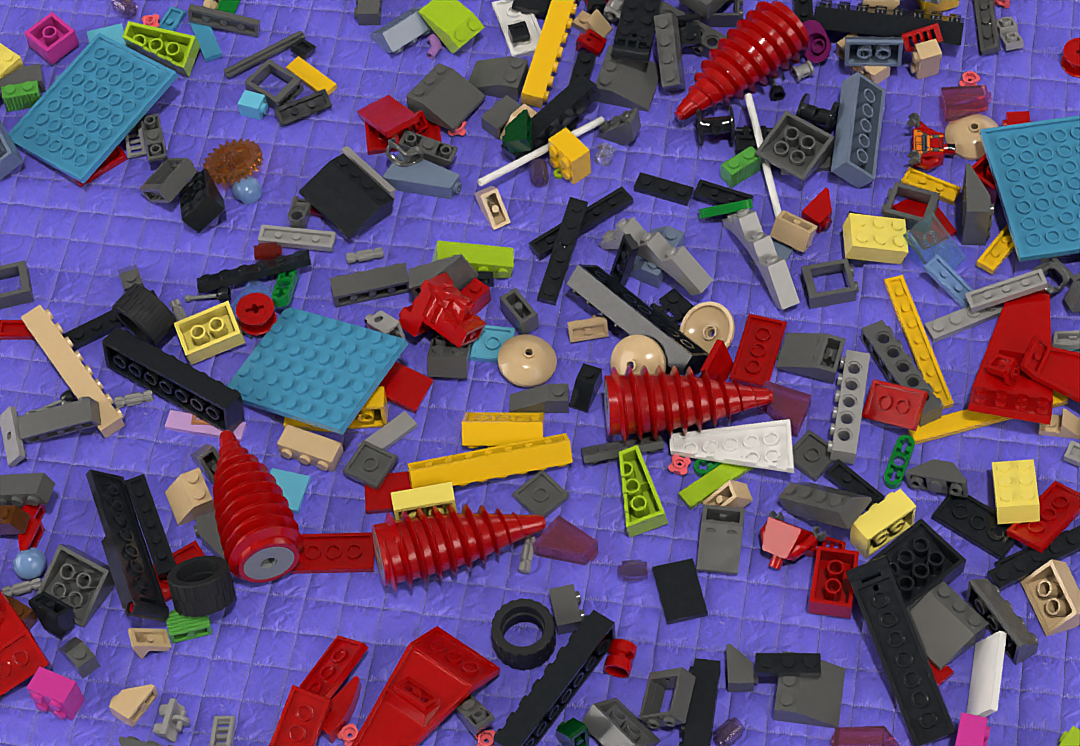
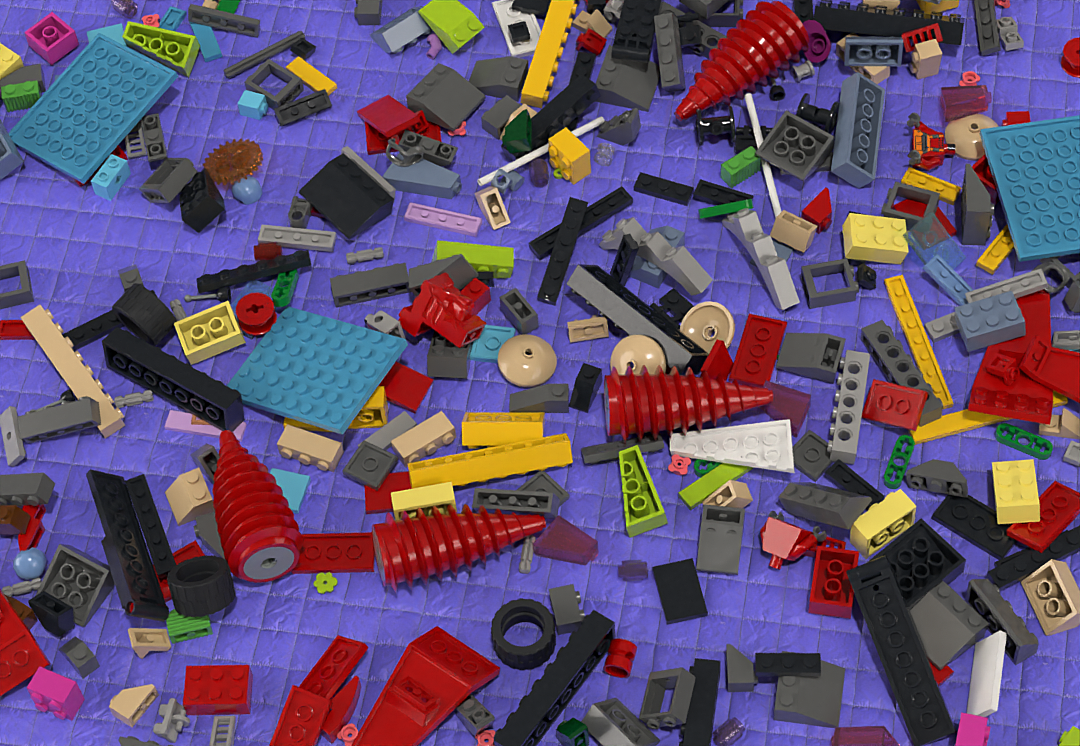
(110, 177): none -> medium azure brick
(218, 690): none -> red brick
(320, 581): none -> lime plant
(424, 439): none -> tan brick
(443, 219): none -> lavender tile
(510, 180): none -> sand blue leg
(517, 501): none -> dark grey brick
(866, 276): none -> black plate
(990, 321): none -> sand blue brick
(1027, 449): none -> green beam

